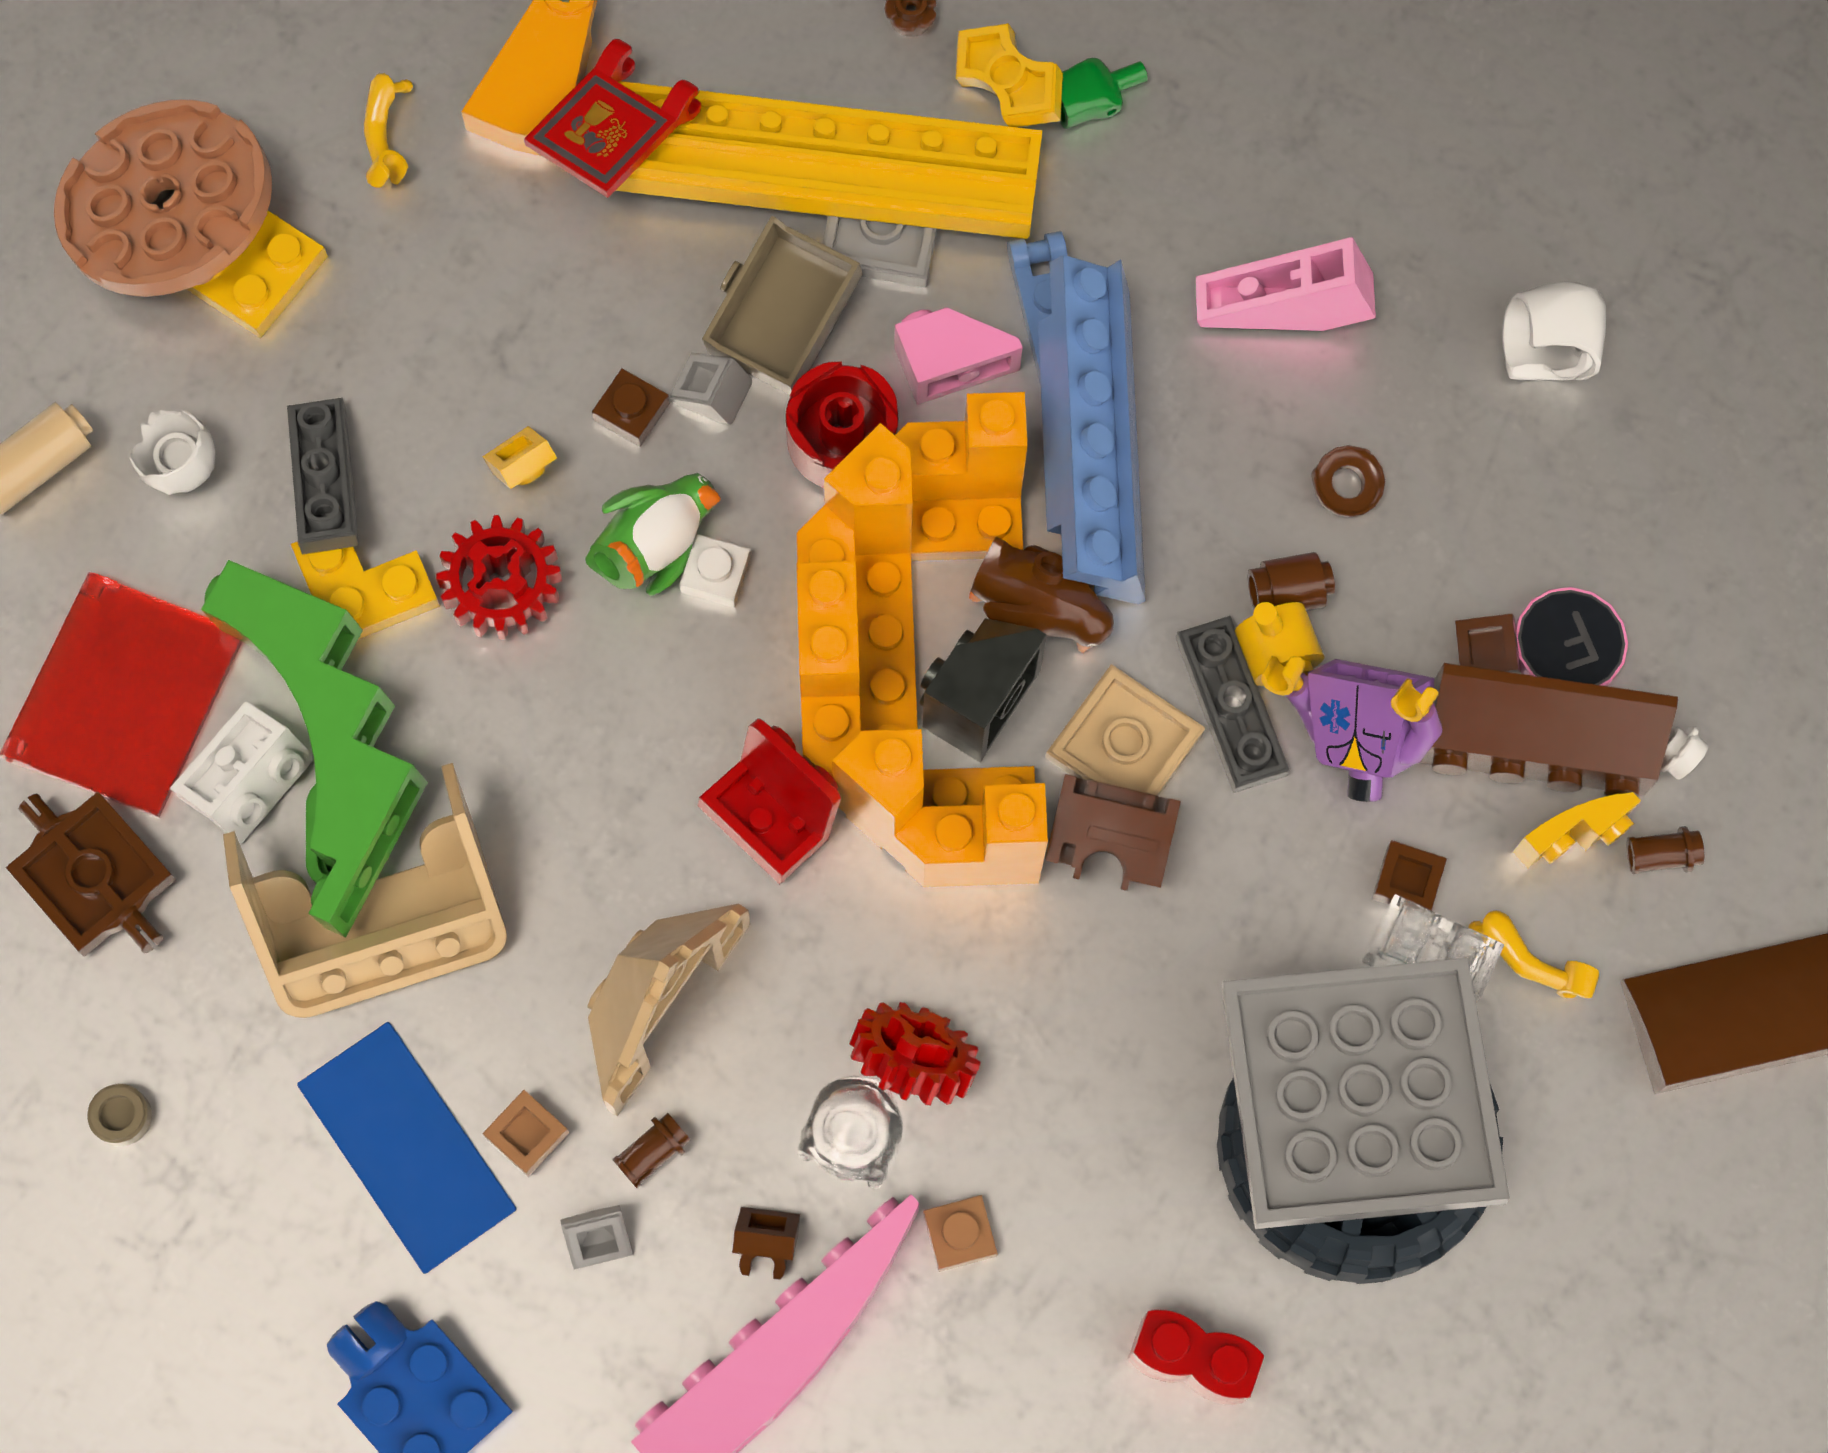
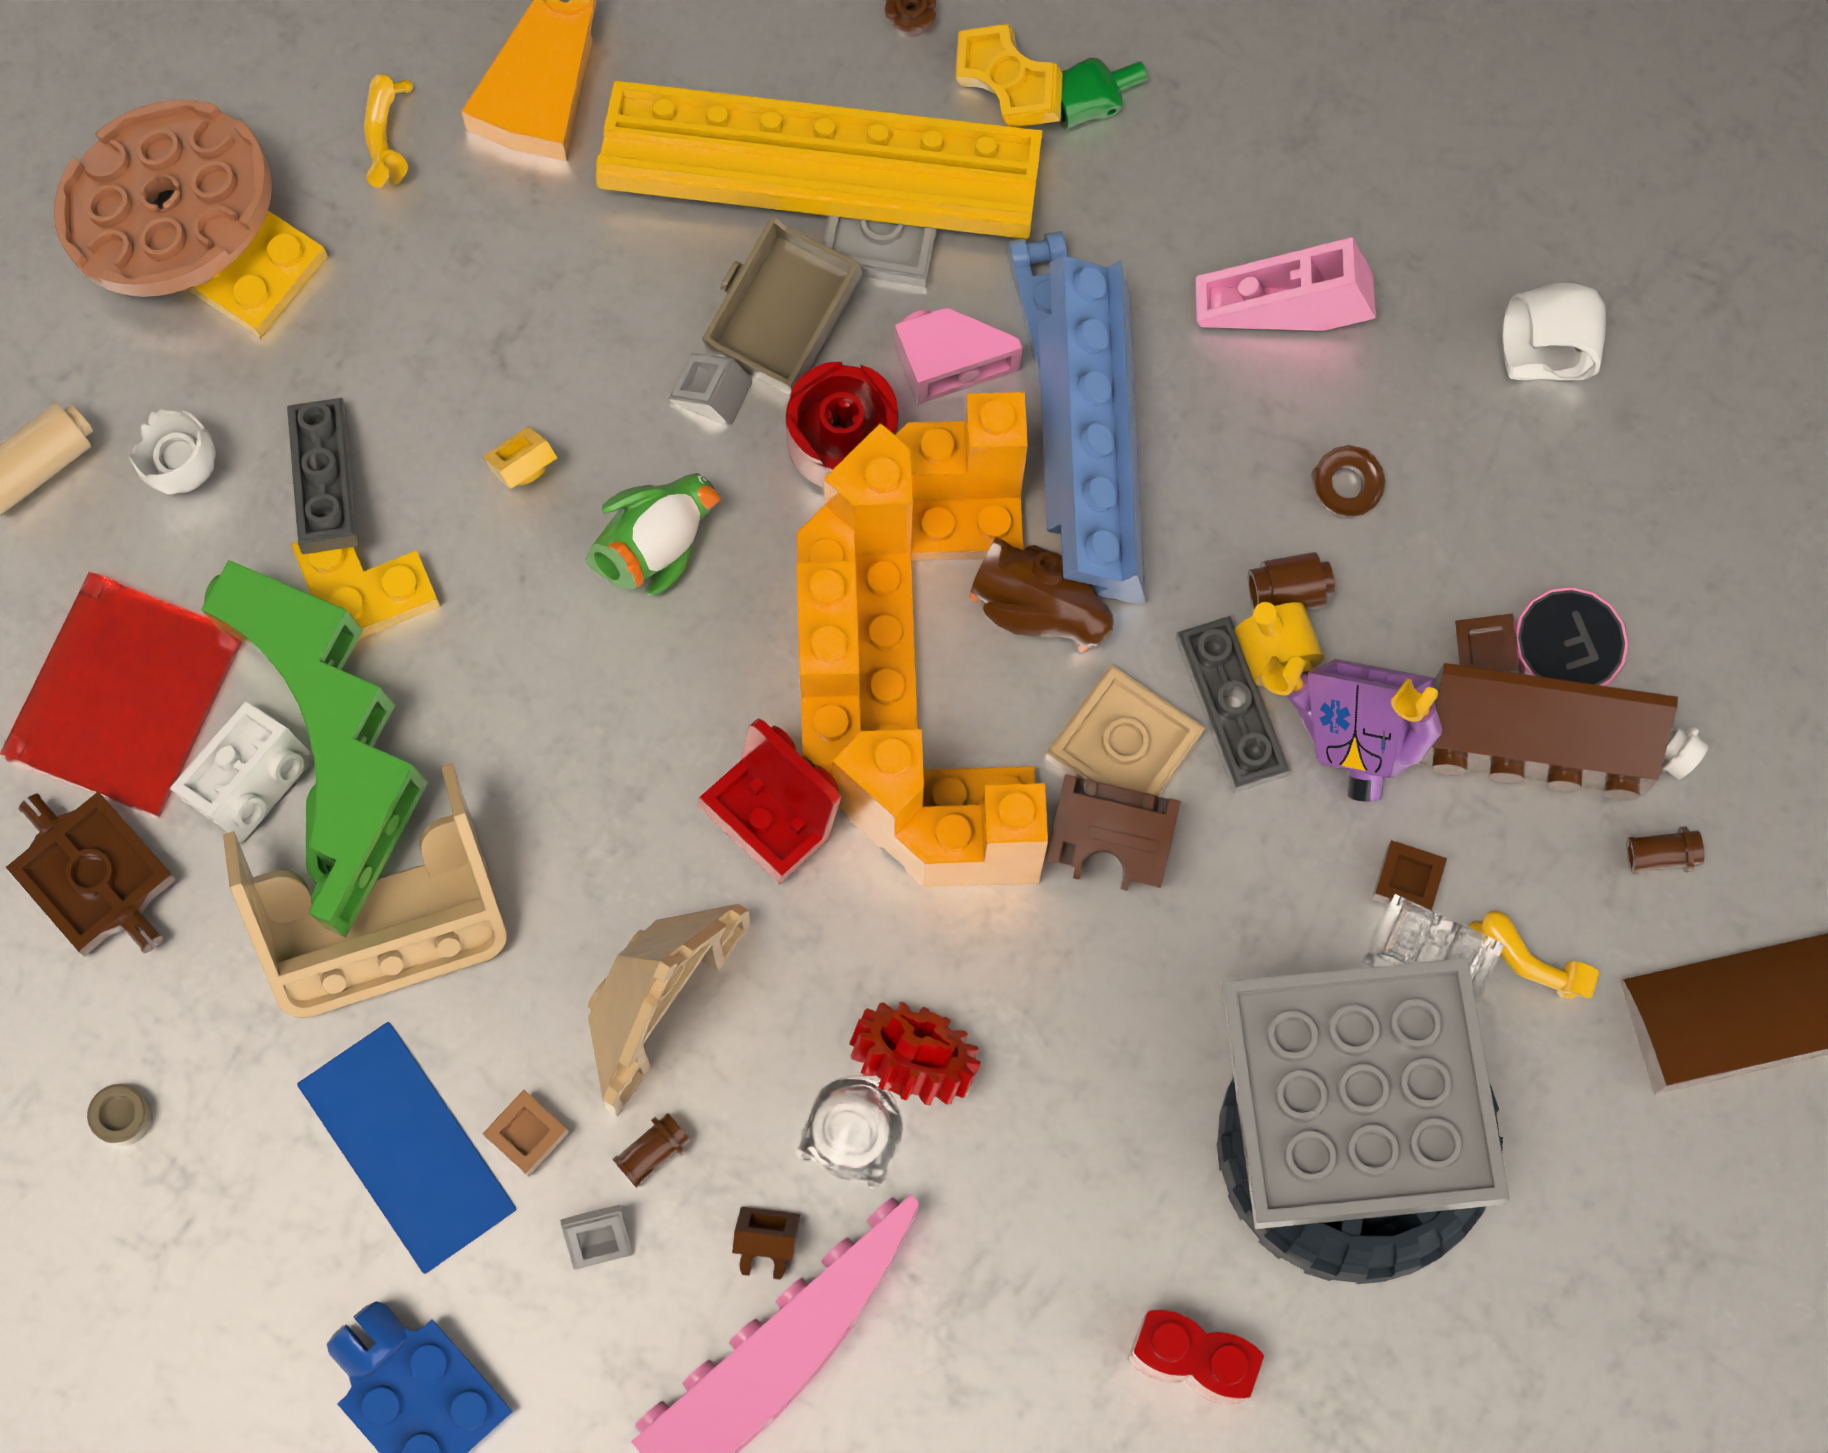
(499, 552): red gear -> none
(605, 128): red flag -> none
(630, 407): reddish brown plate -> none
(715, 570): white plate -> none
(960, 1233): medium nougat plate -> none
(981, 684): pearl dark grey slope -> none
(1586, 823): yellow slope -> none

